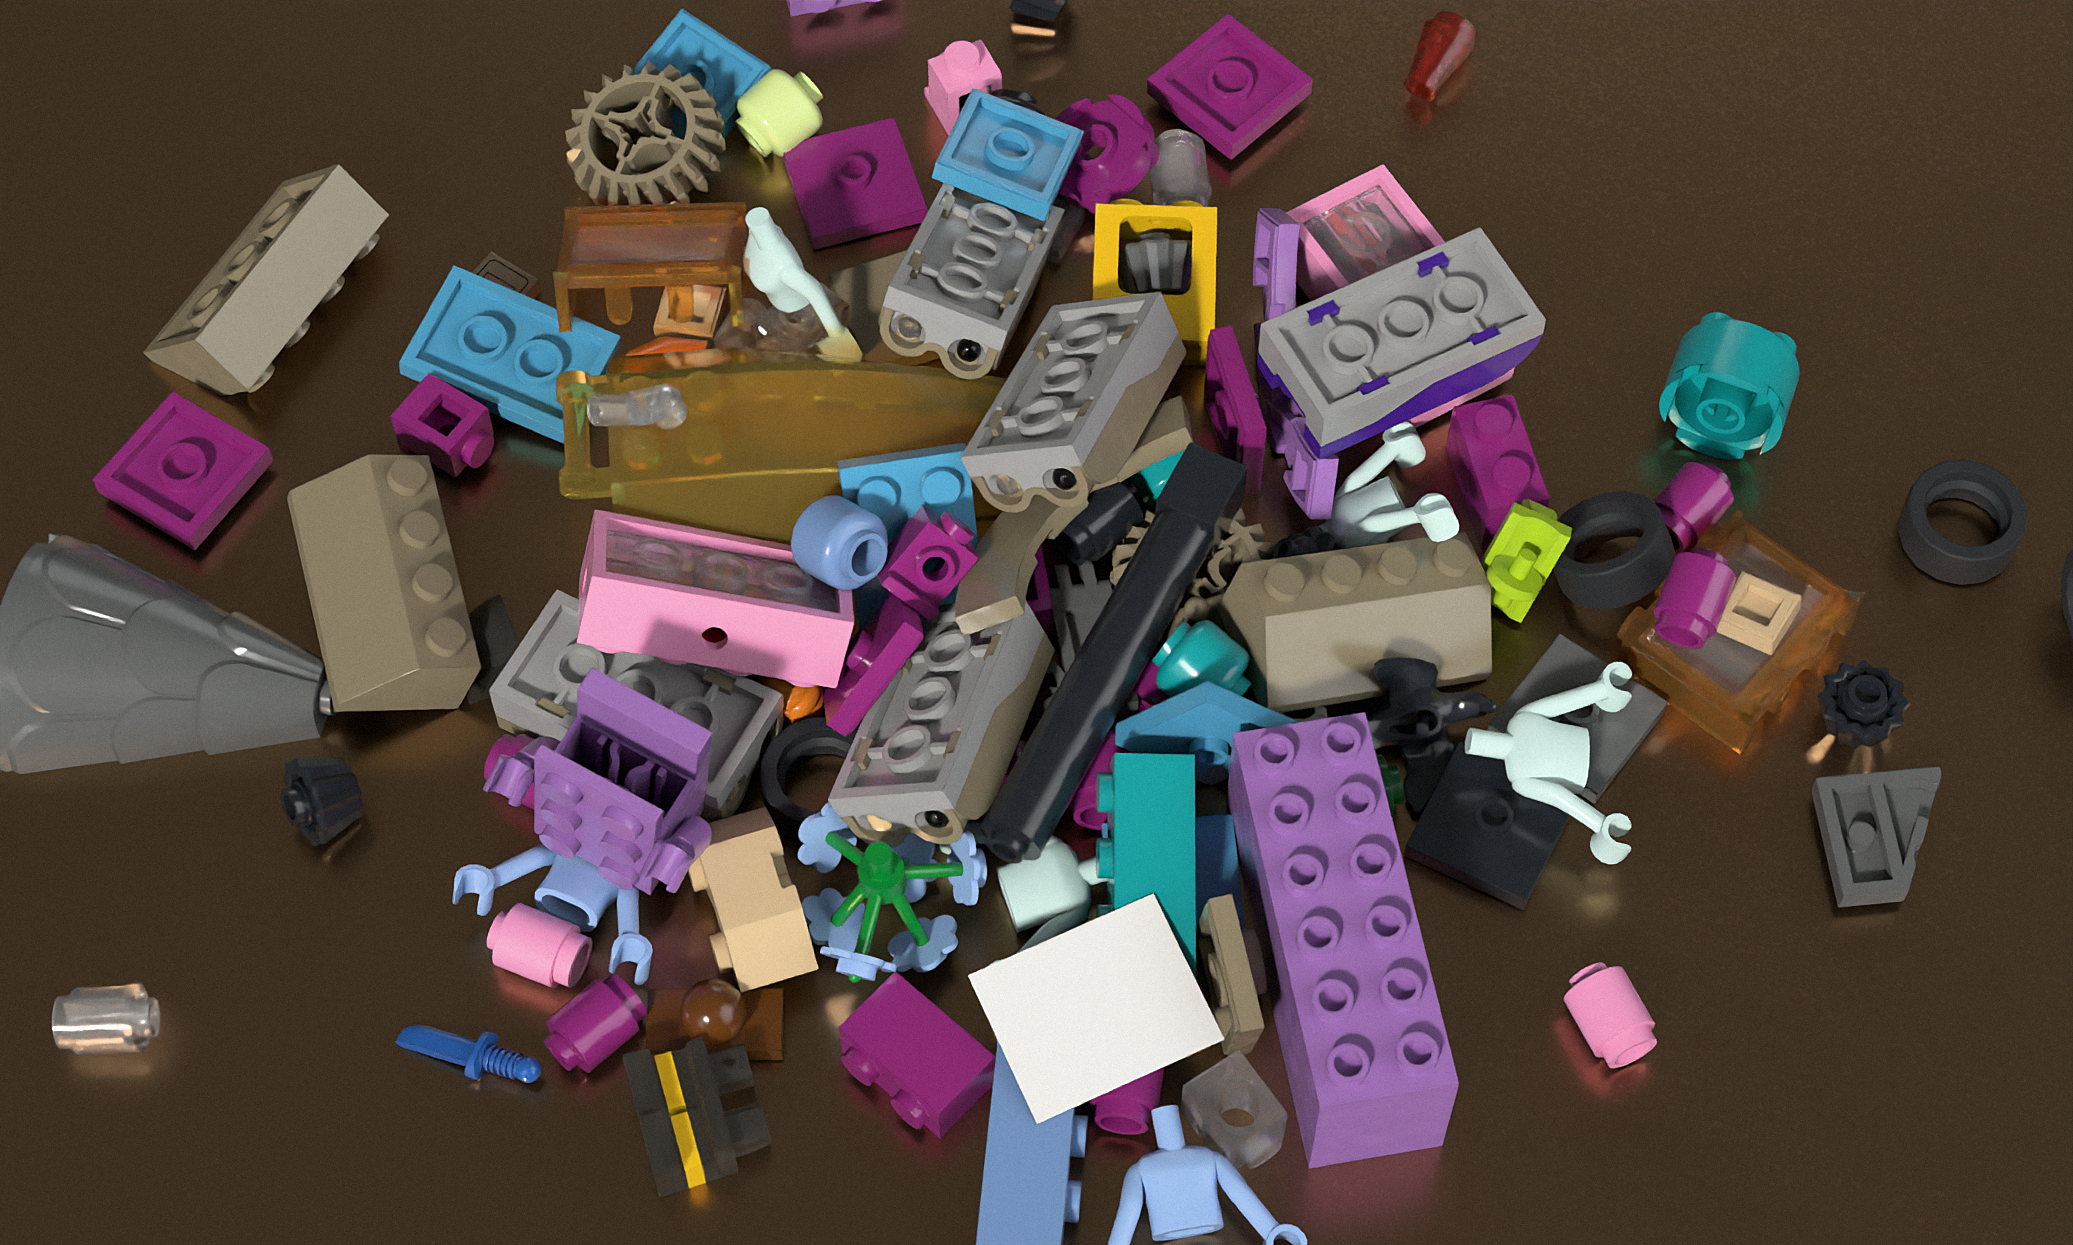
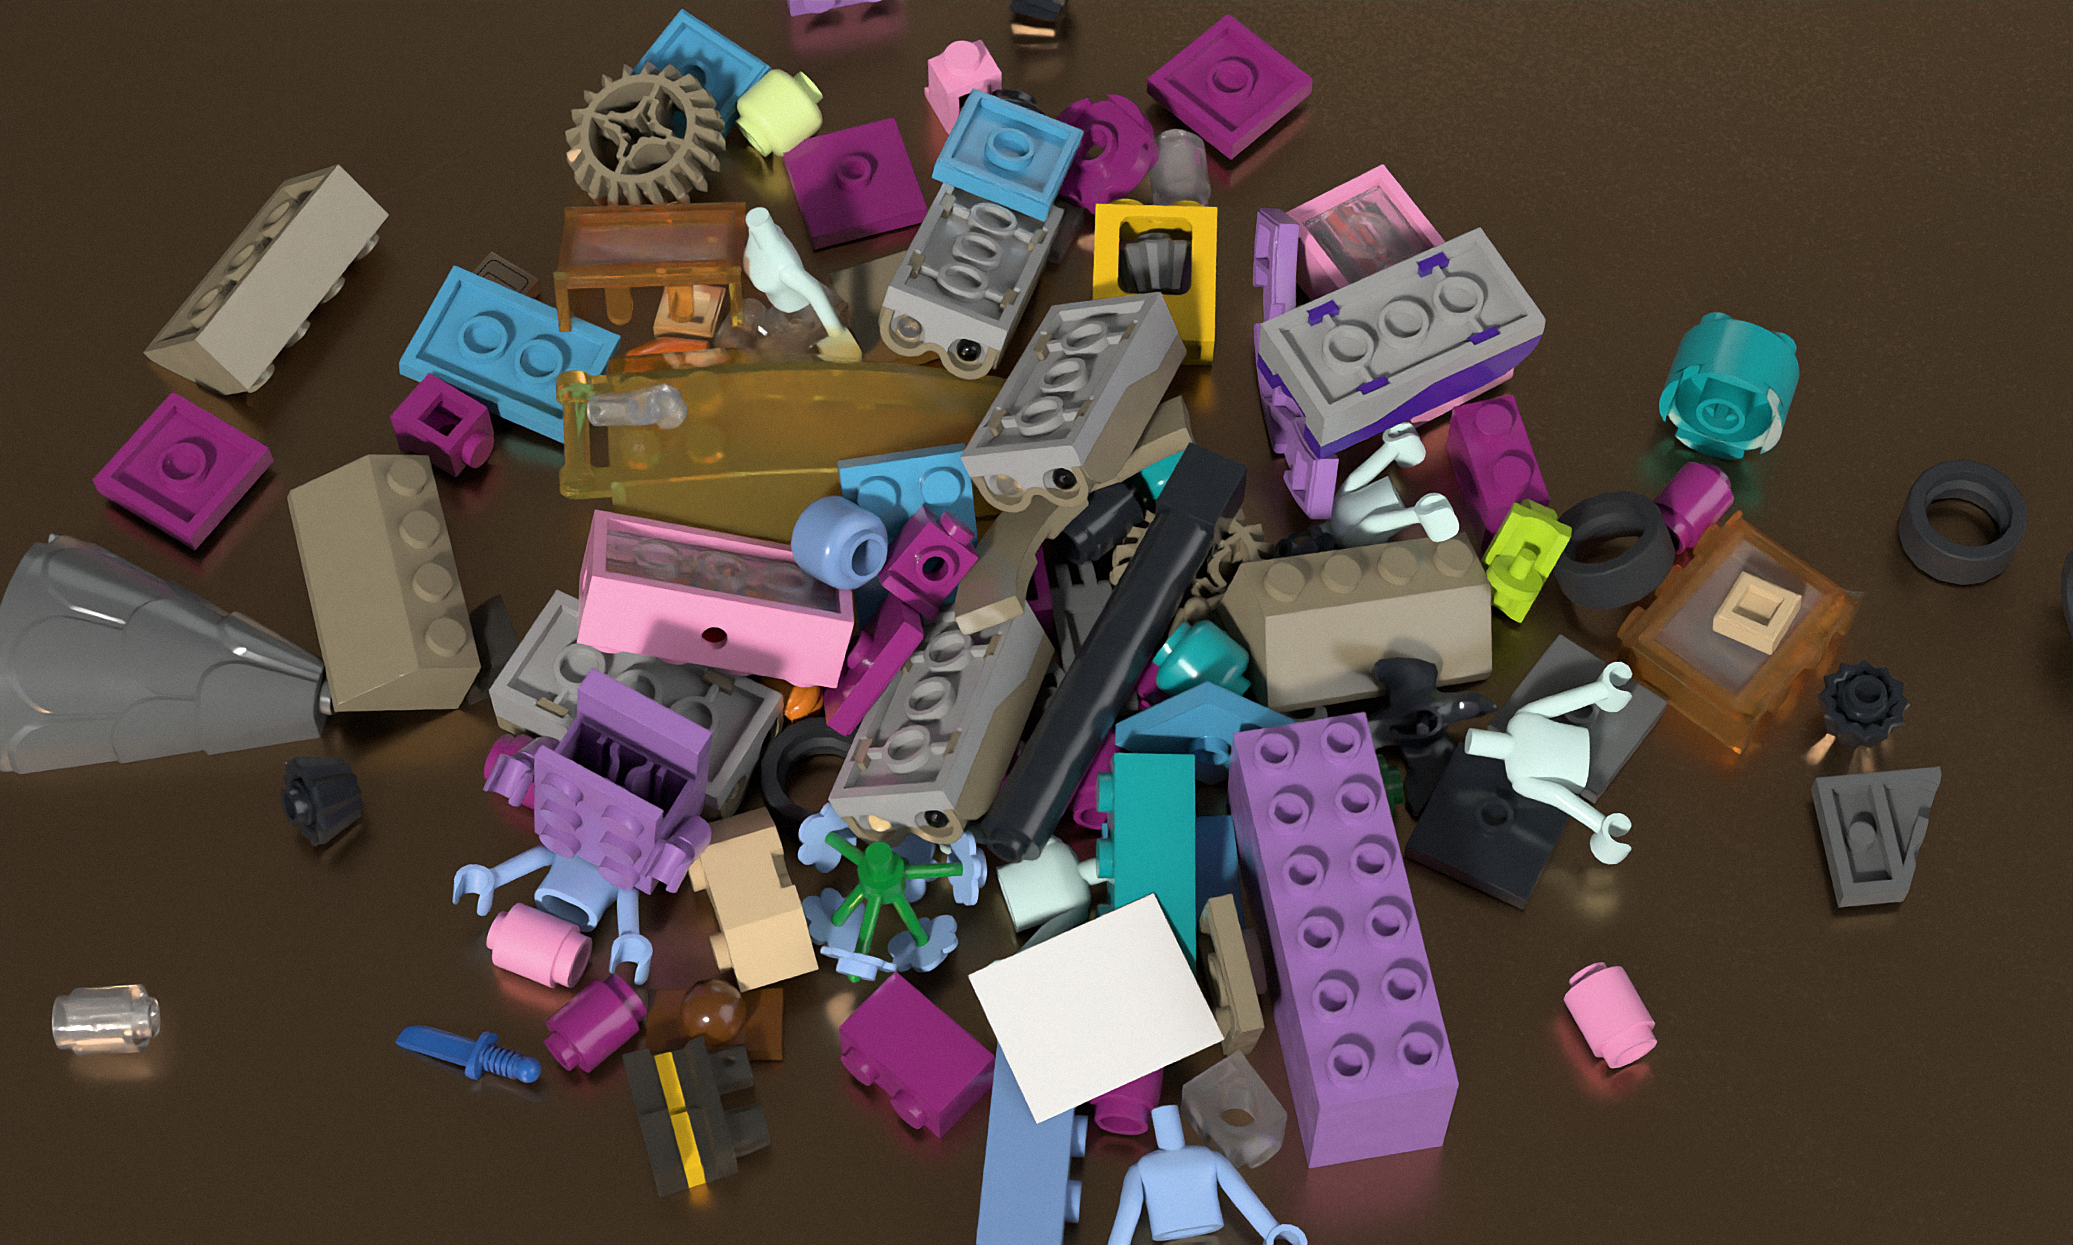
(1234, 406): magenta plate -> none
(1440, 52): clear red cone -> none
(1693, 598): magenta brick -> none

